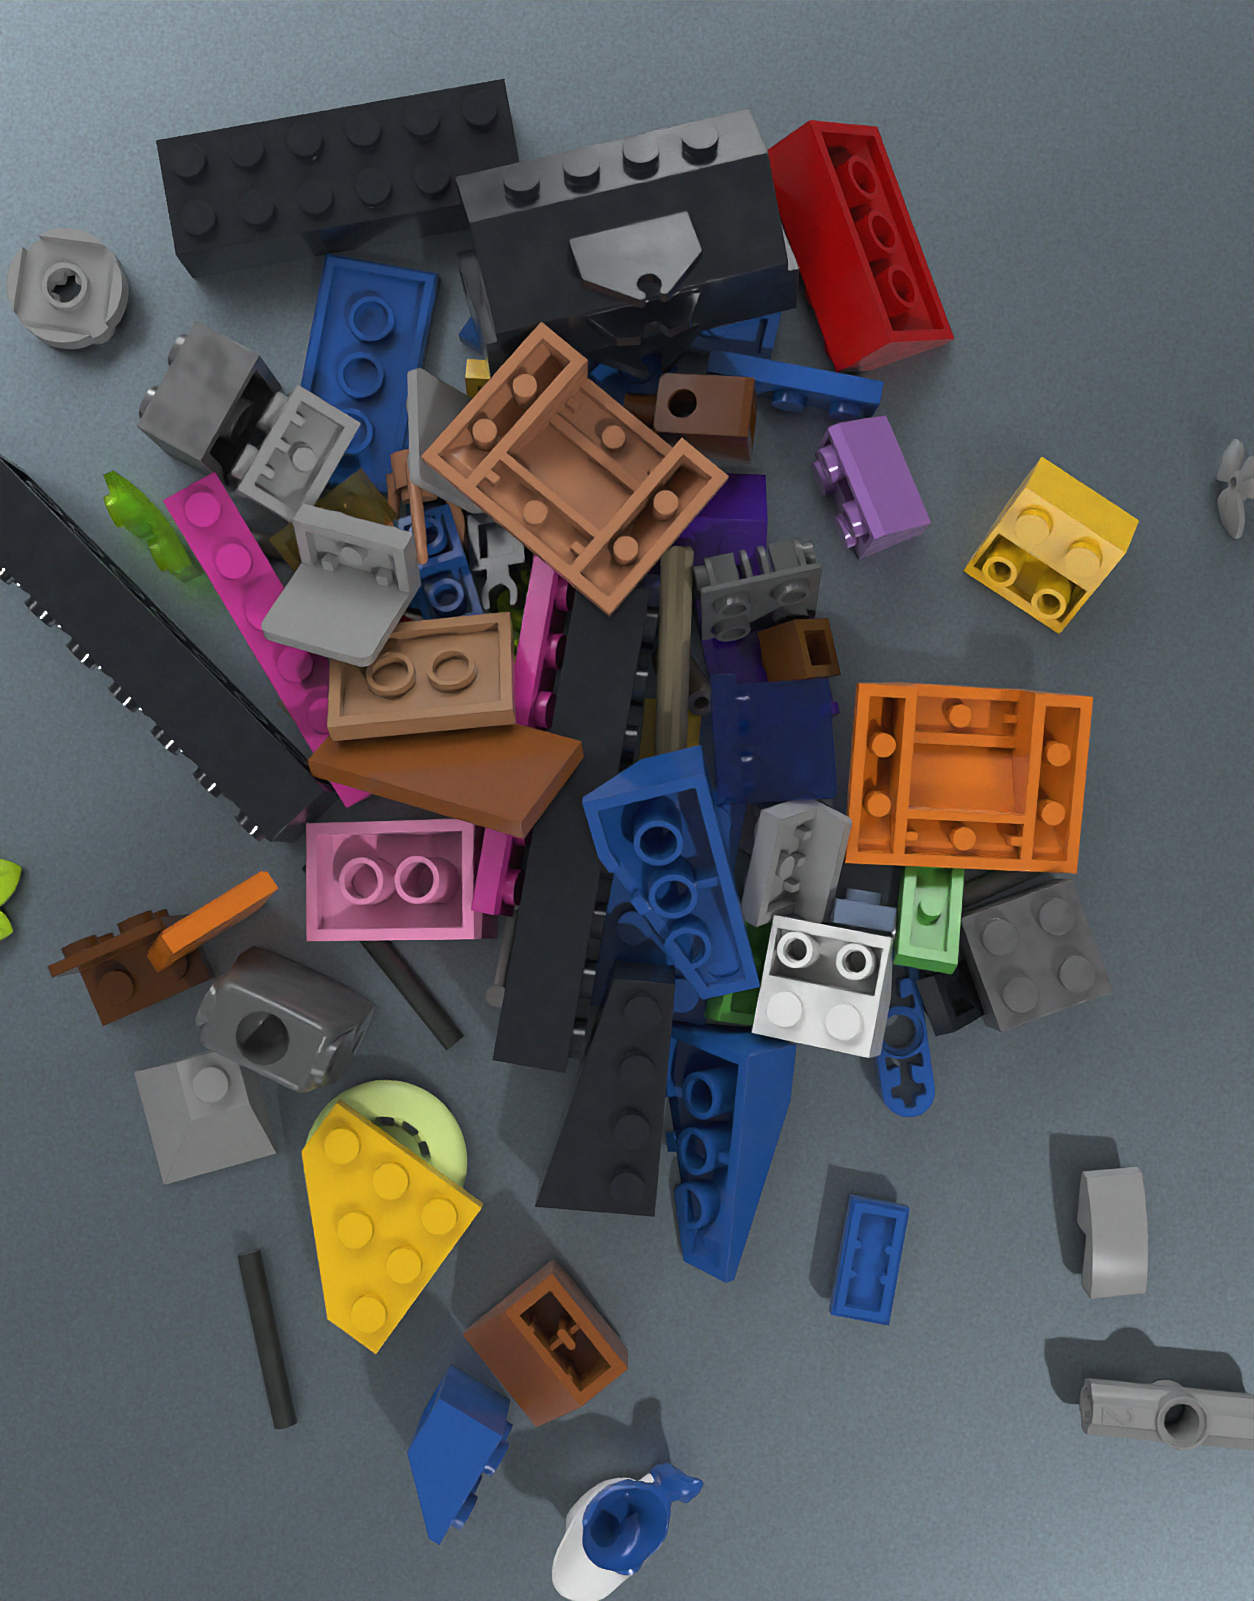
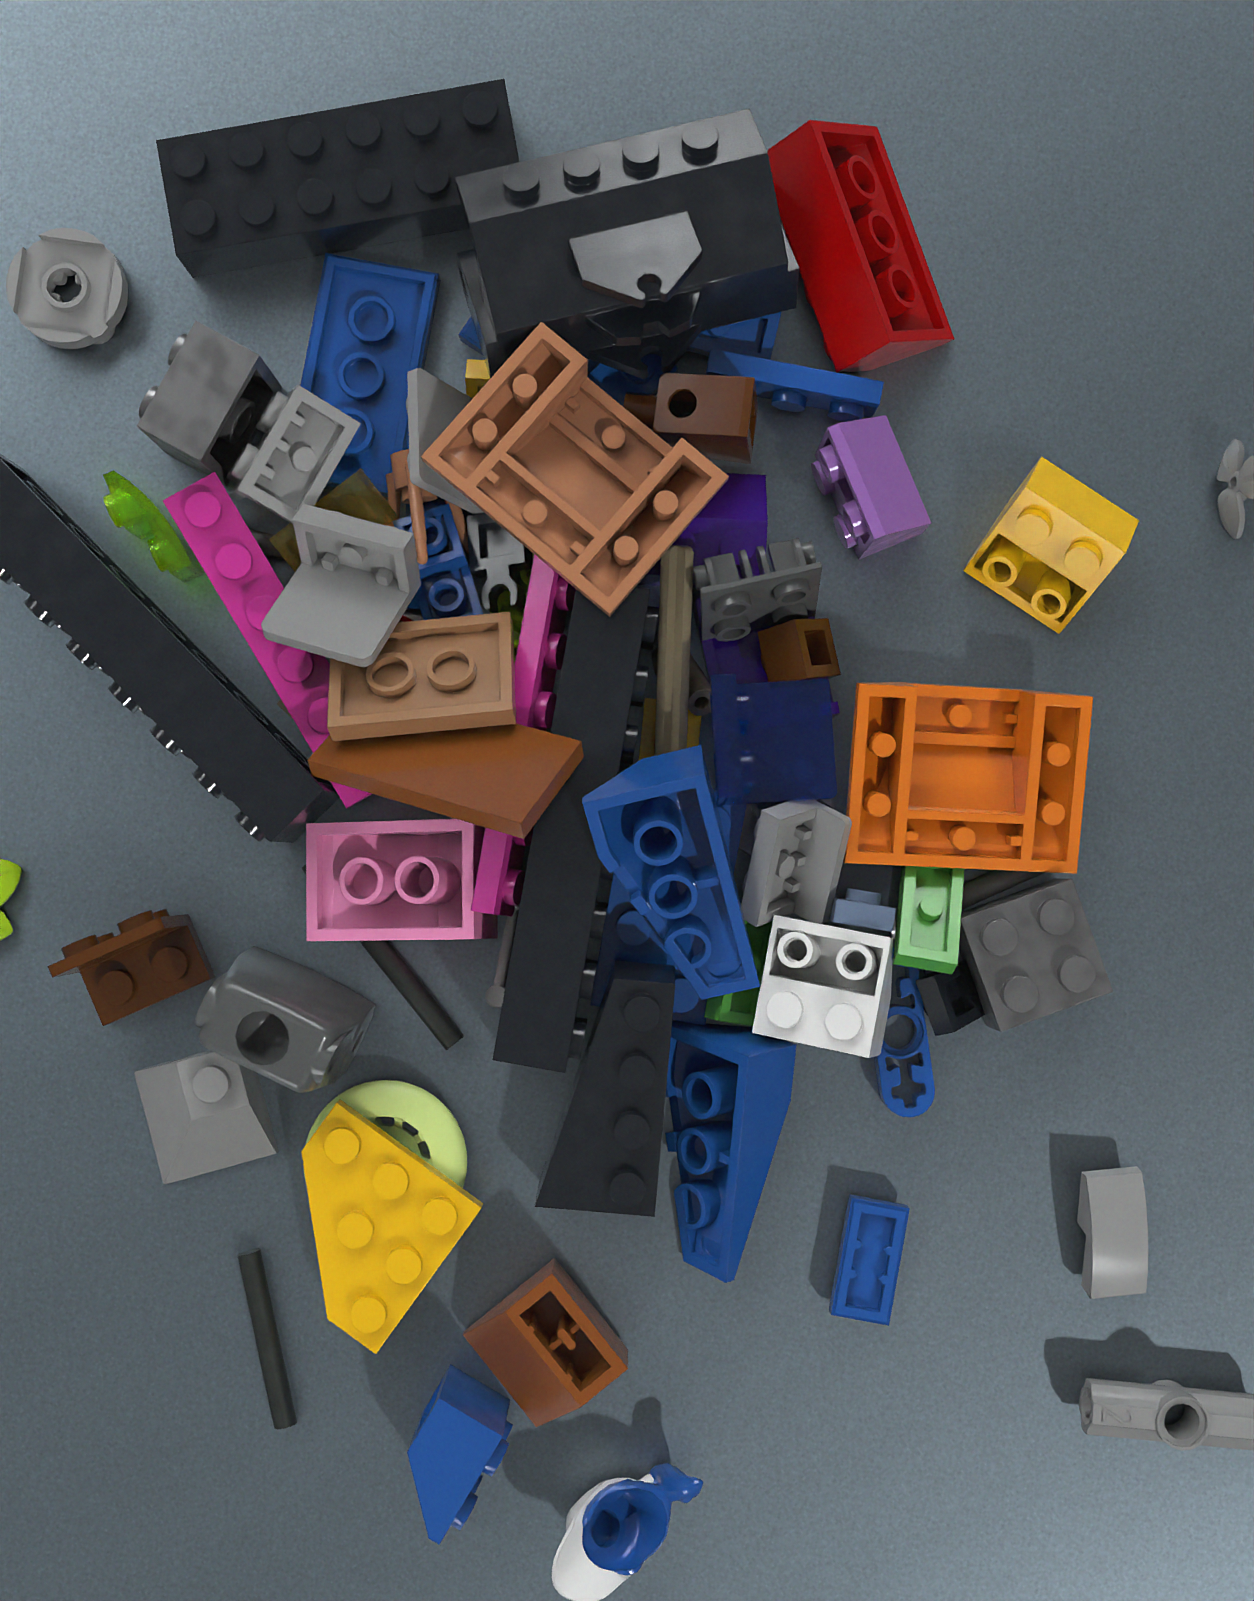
(211, 920): orange tile -> none

